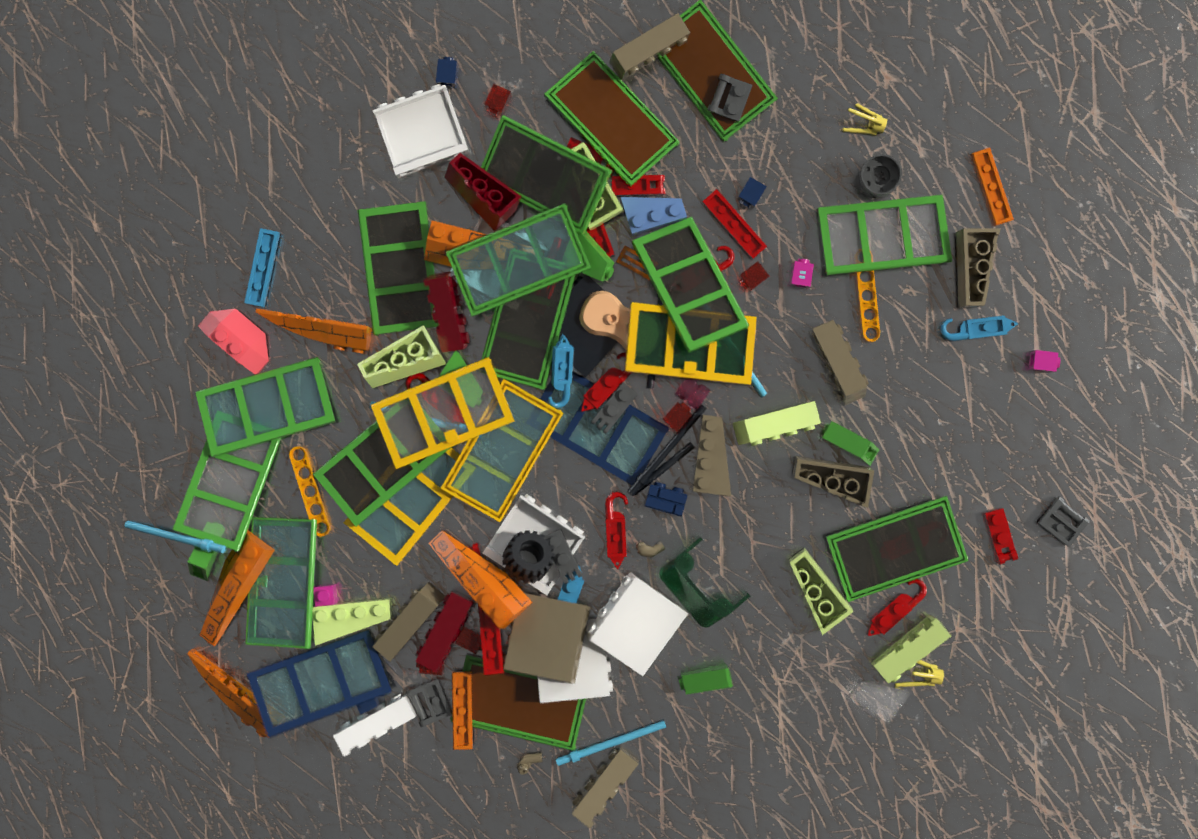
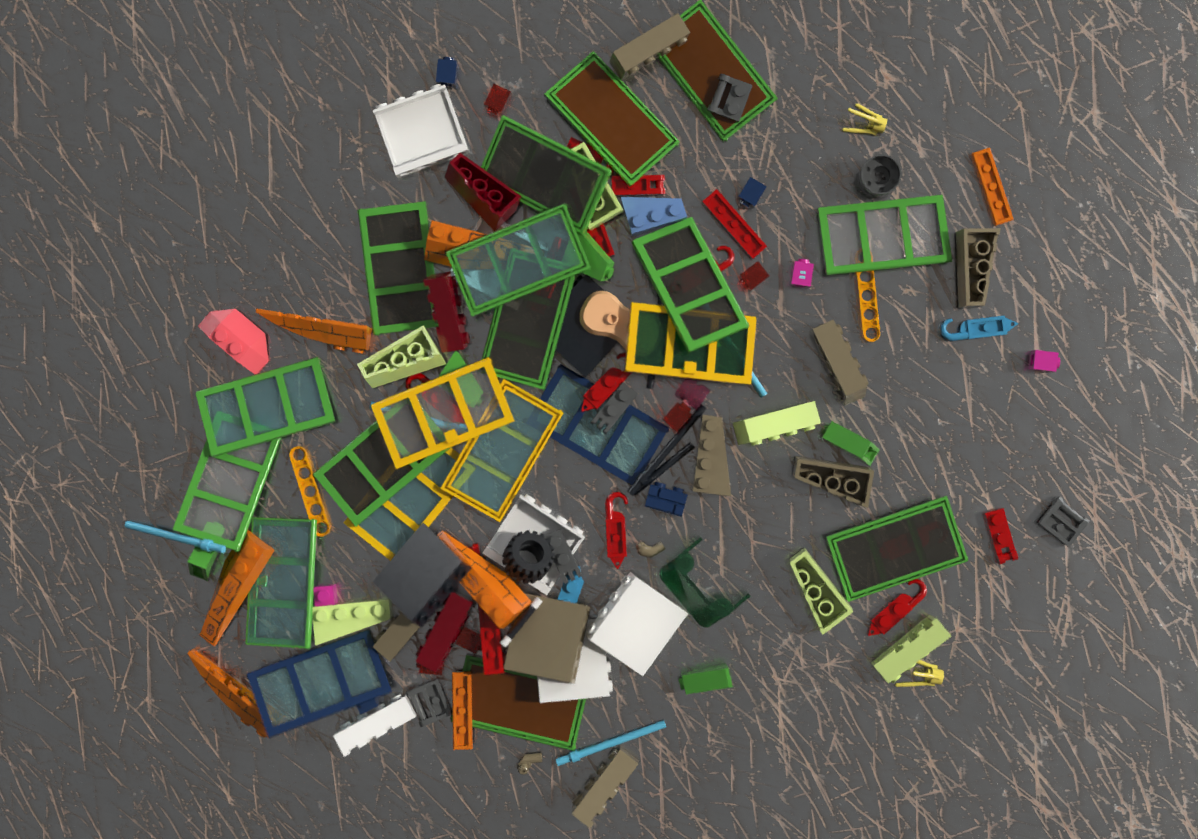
(262, 267): dark azure plate -> none
(421, 575): none -> black panel
(521, 621): none -> black bar
(562, 370): dark azure plate -> none
(629, 267): orange tile -> none
(879, 698): clear slope -> none

